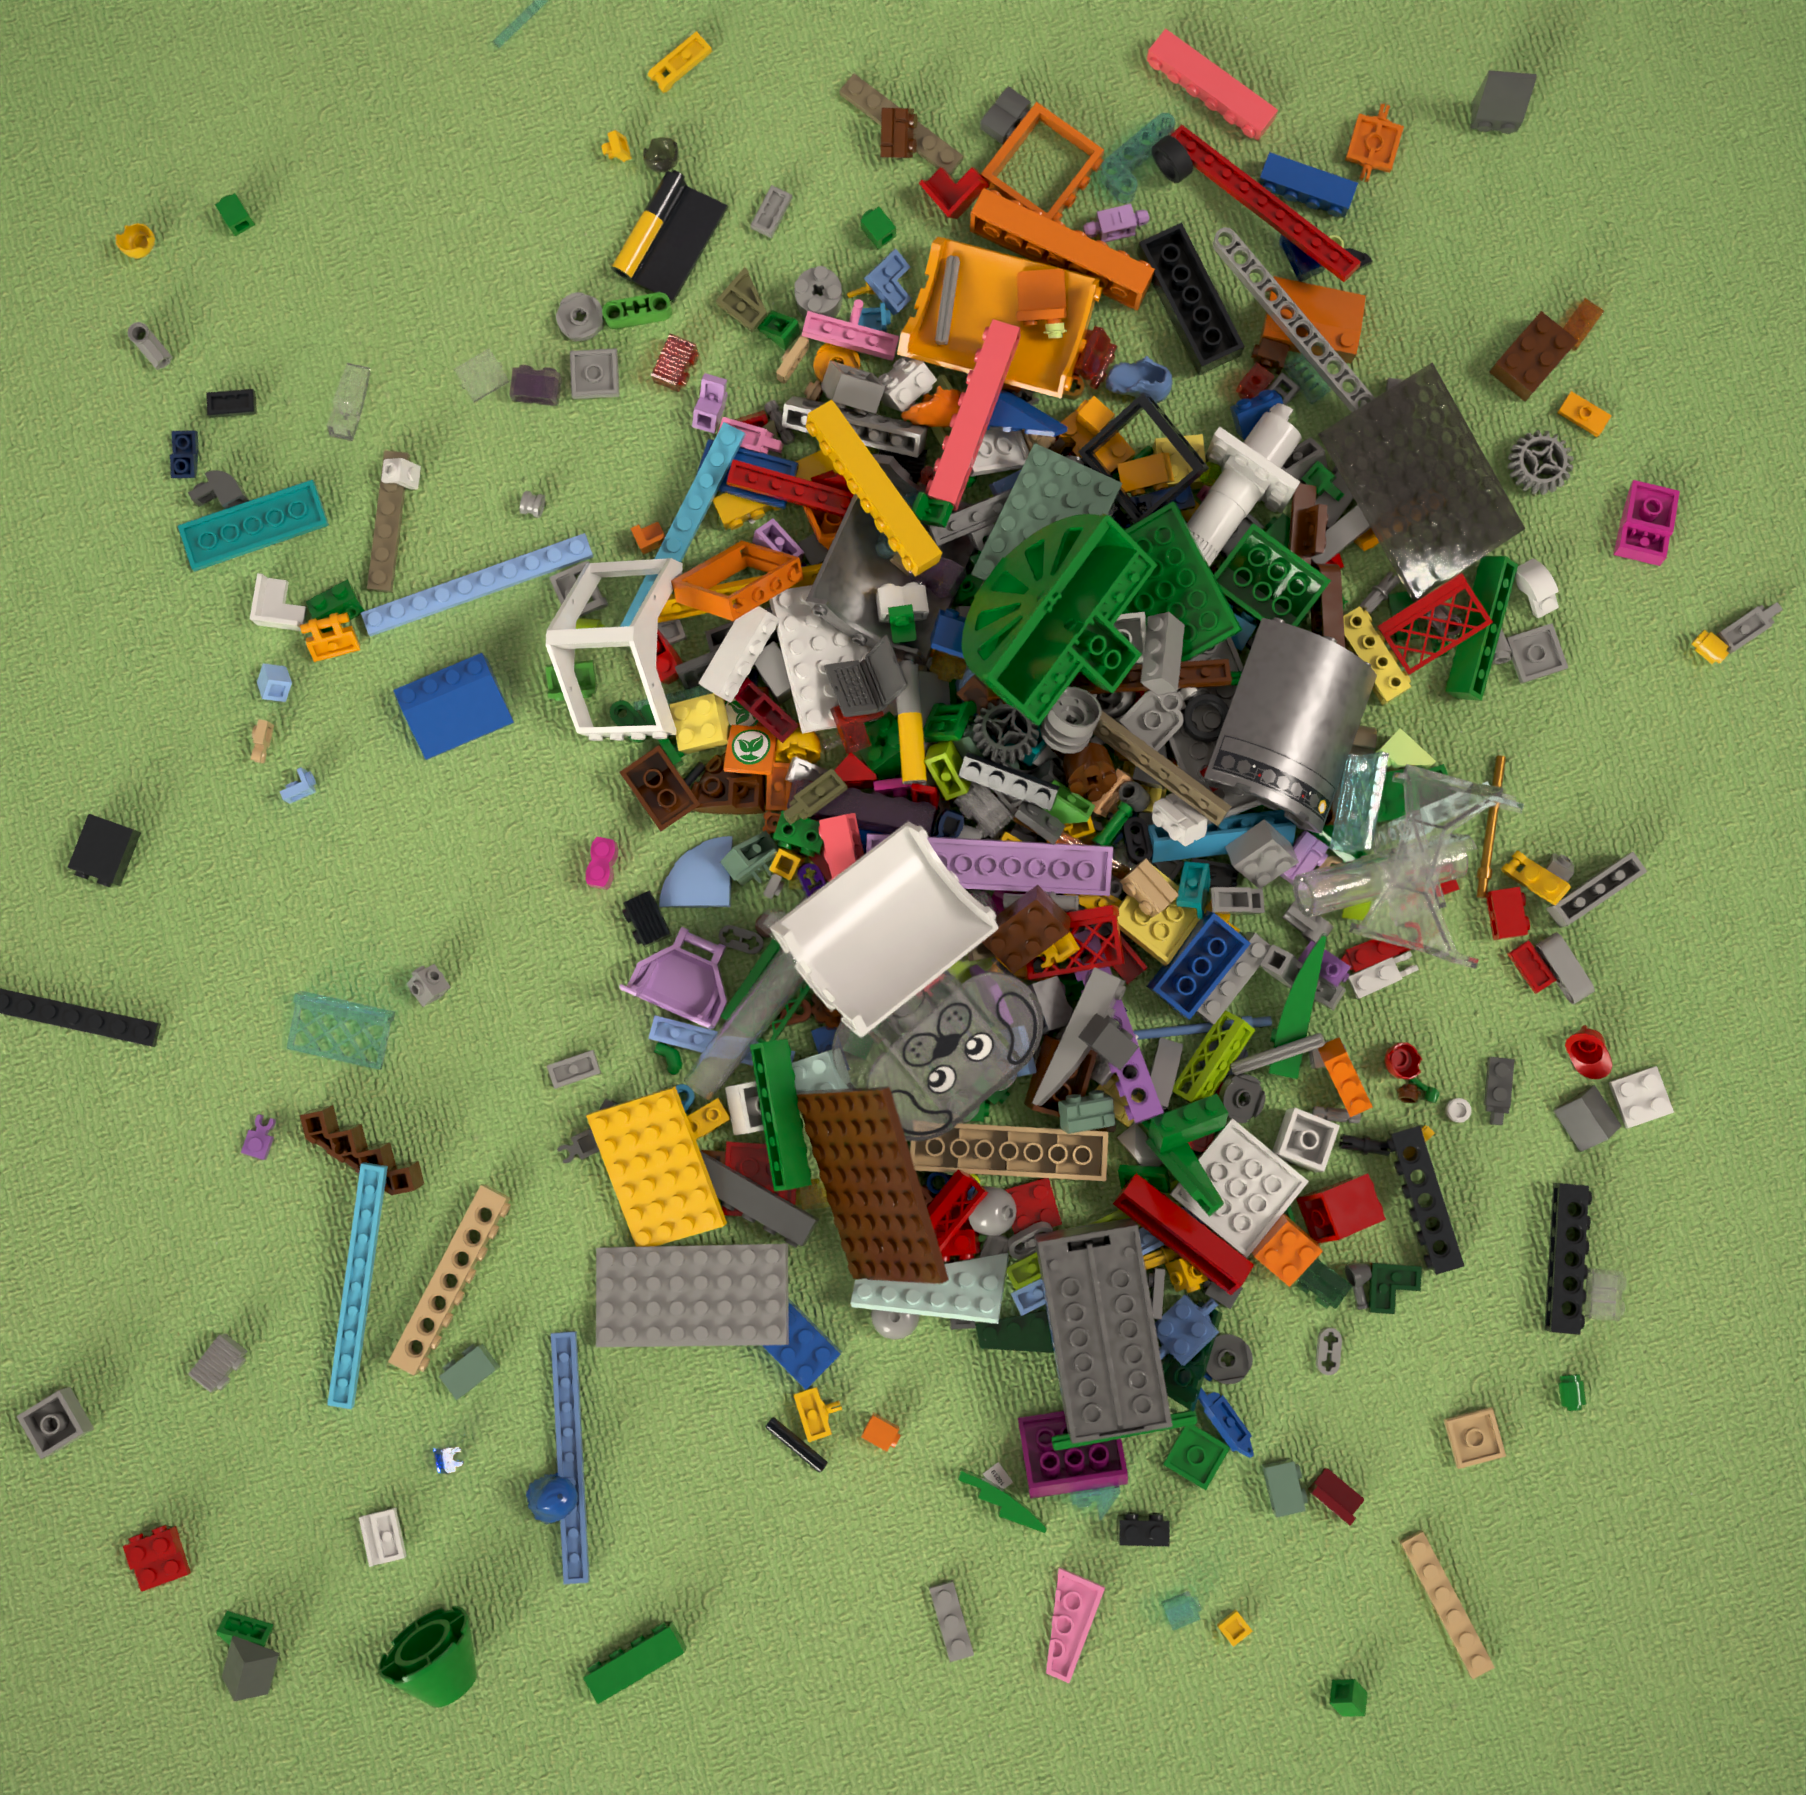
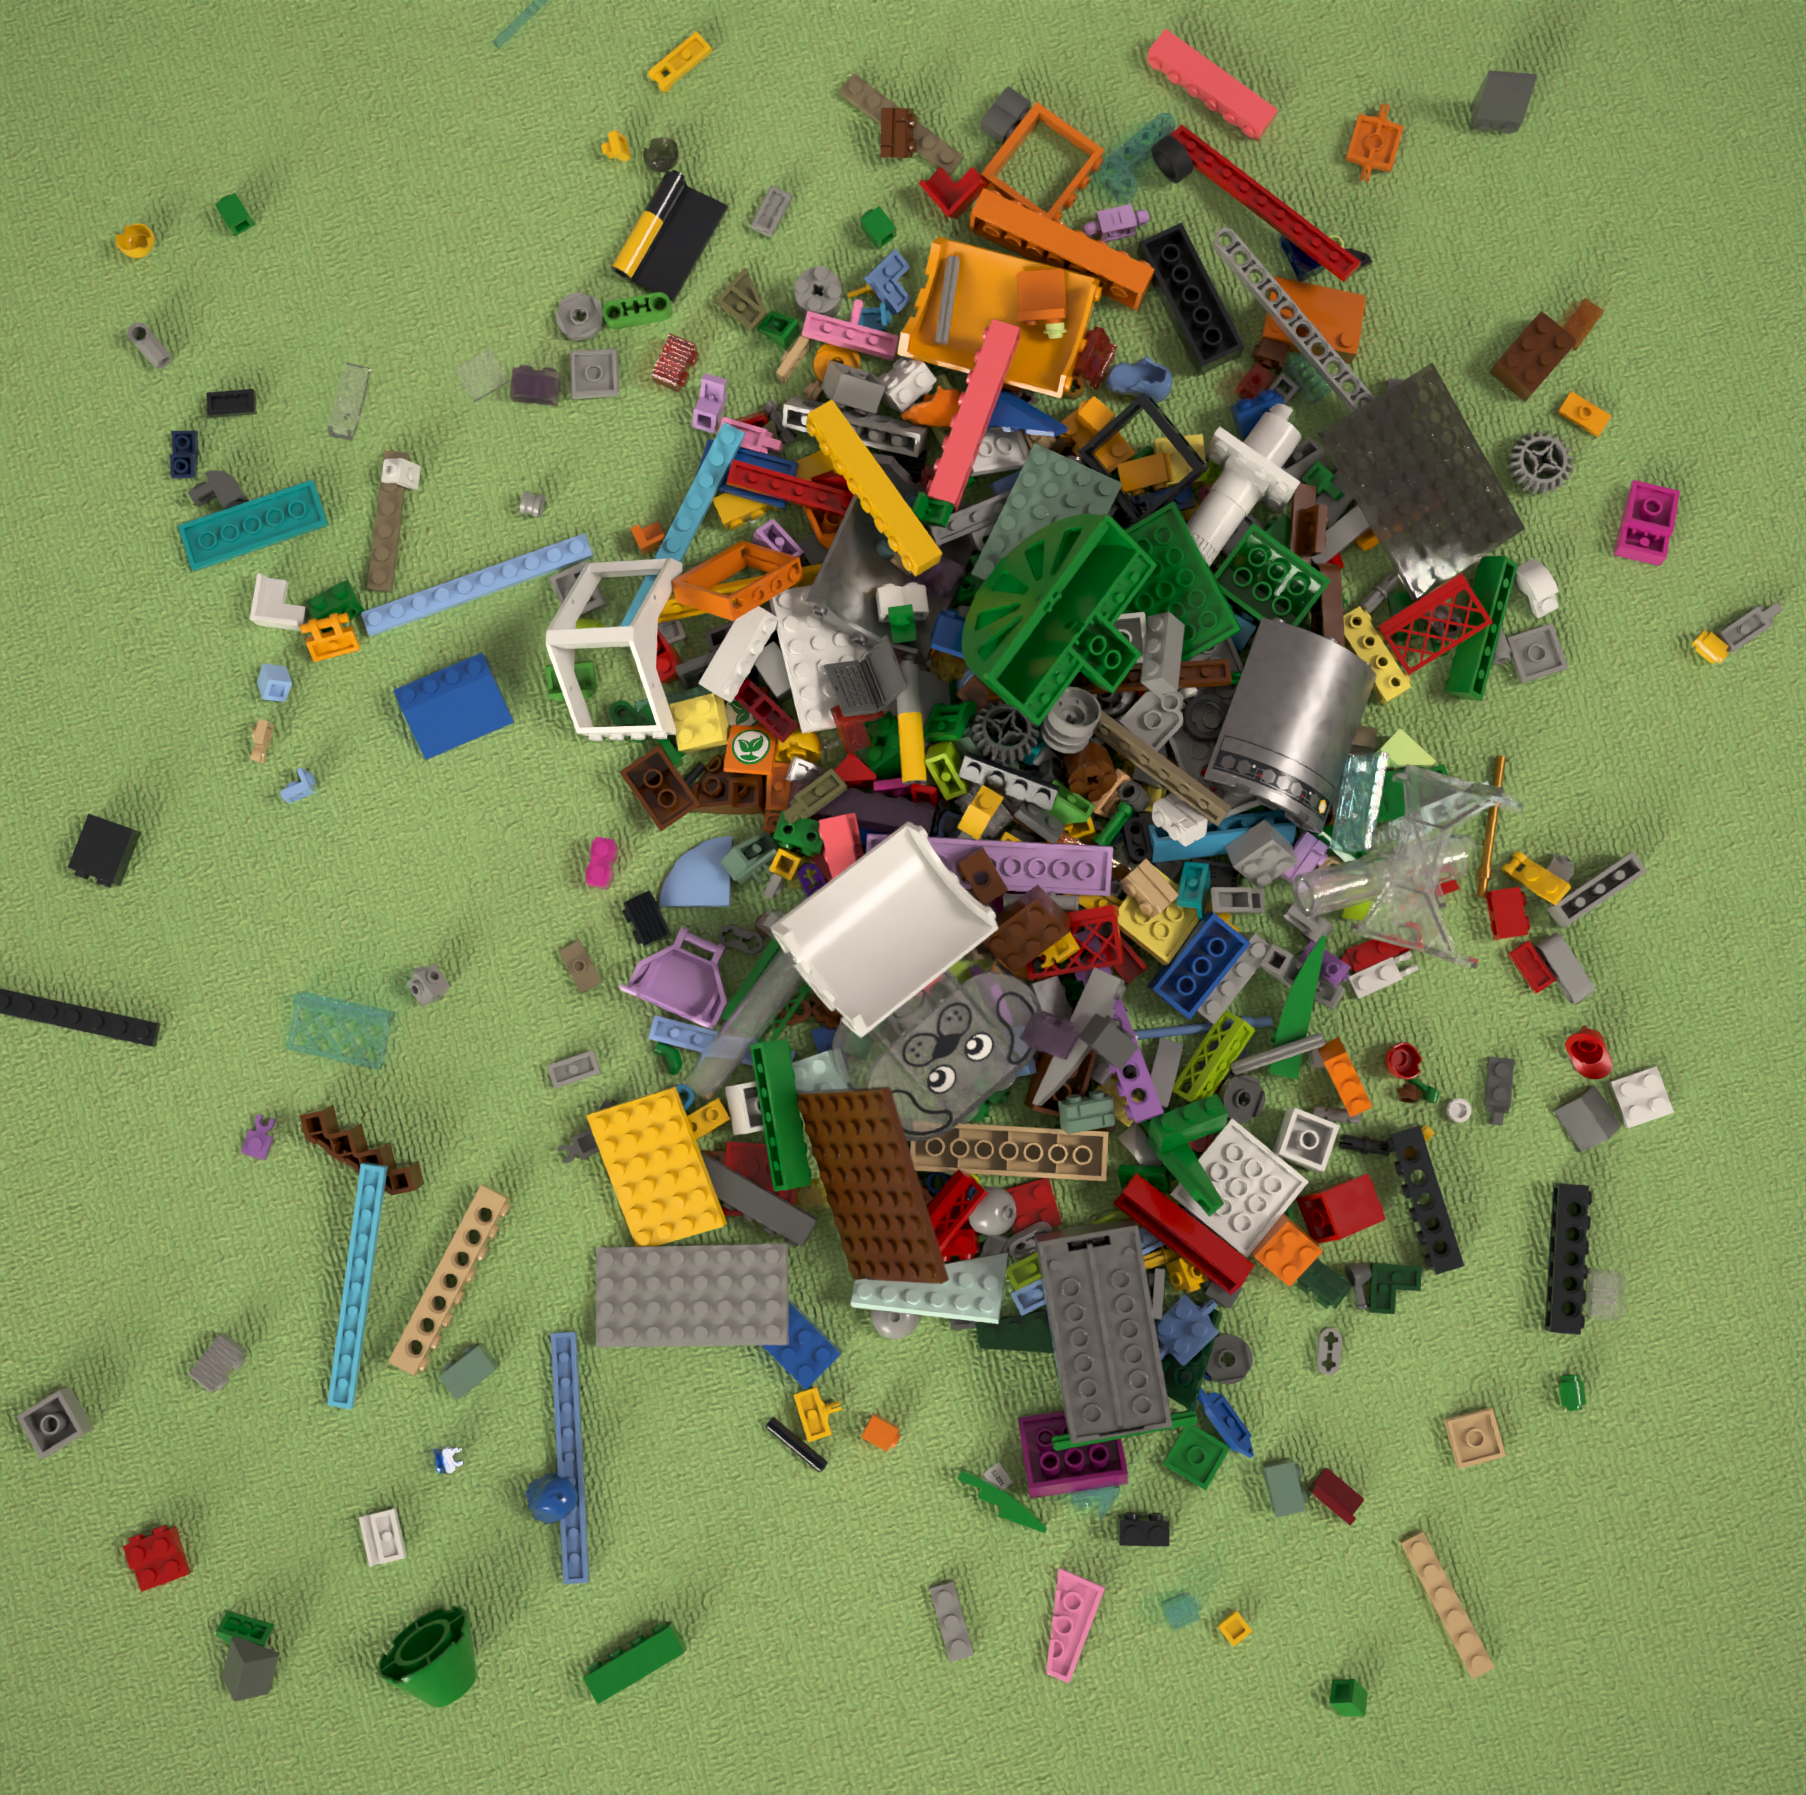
(580, 966): none -> dark tan plate
(980, 812): none -> yellow slope
(980, 861): none -> reddish brown brick
(1050, 1035): none -> clear purple brick
(1307, 185): blue brick -> none

